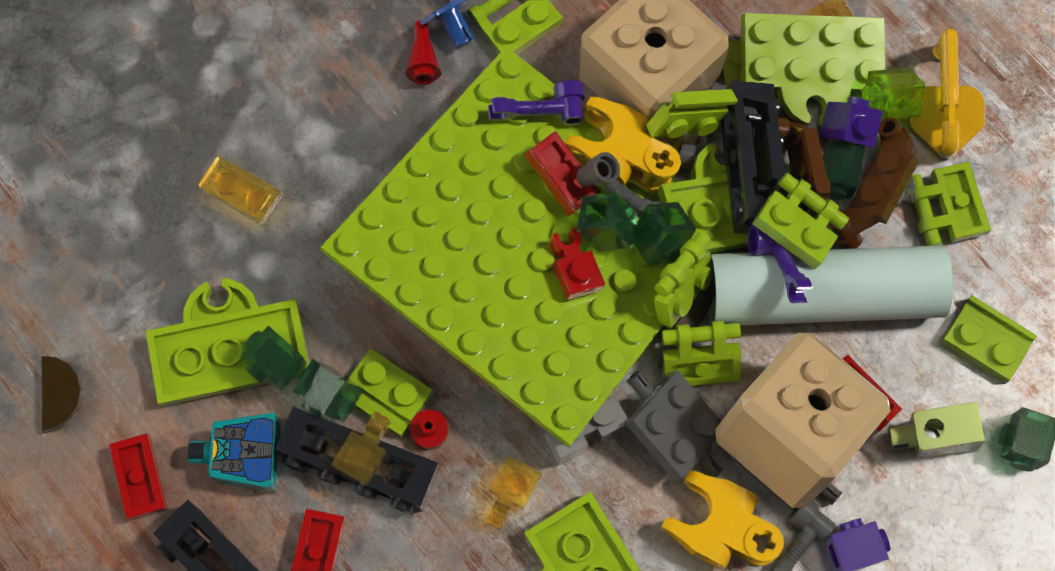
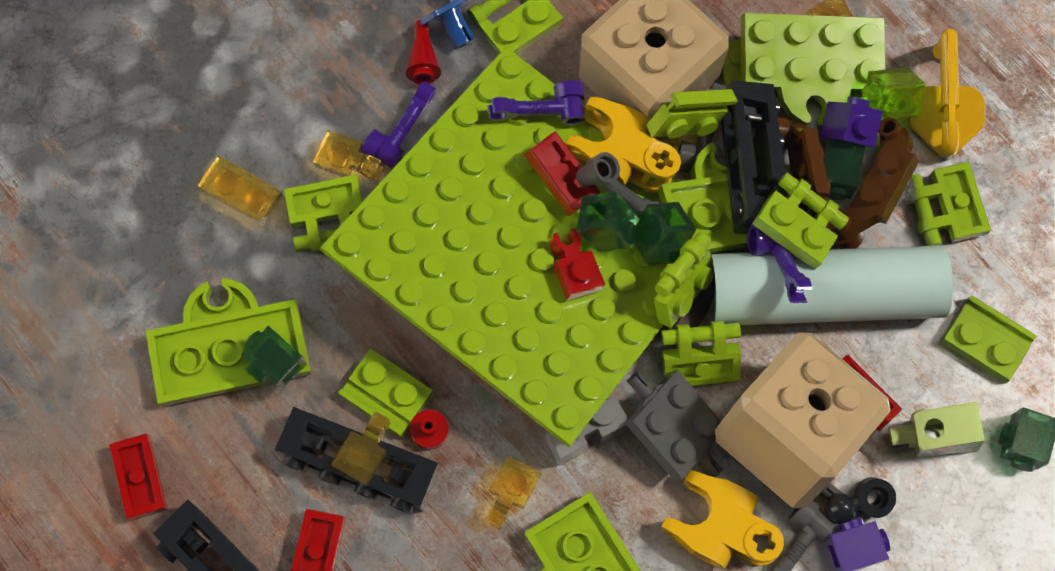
(60, 393): dark brown tile -> none
(241, 452): torso -> none
(320, 203): none -> lime plate
(327, 391): clear green brick -> none
(342, 155): none -> clear yellow plate
(387, 147): none -> dark purple brick
(842, 507): none -> black plate

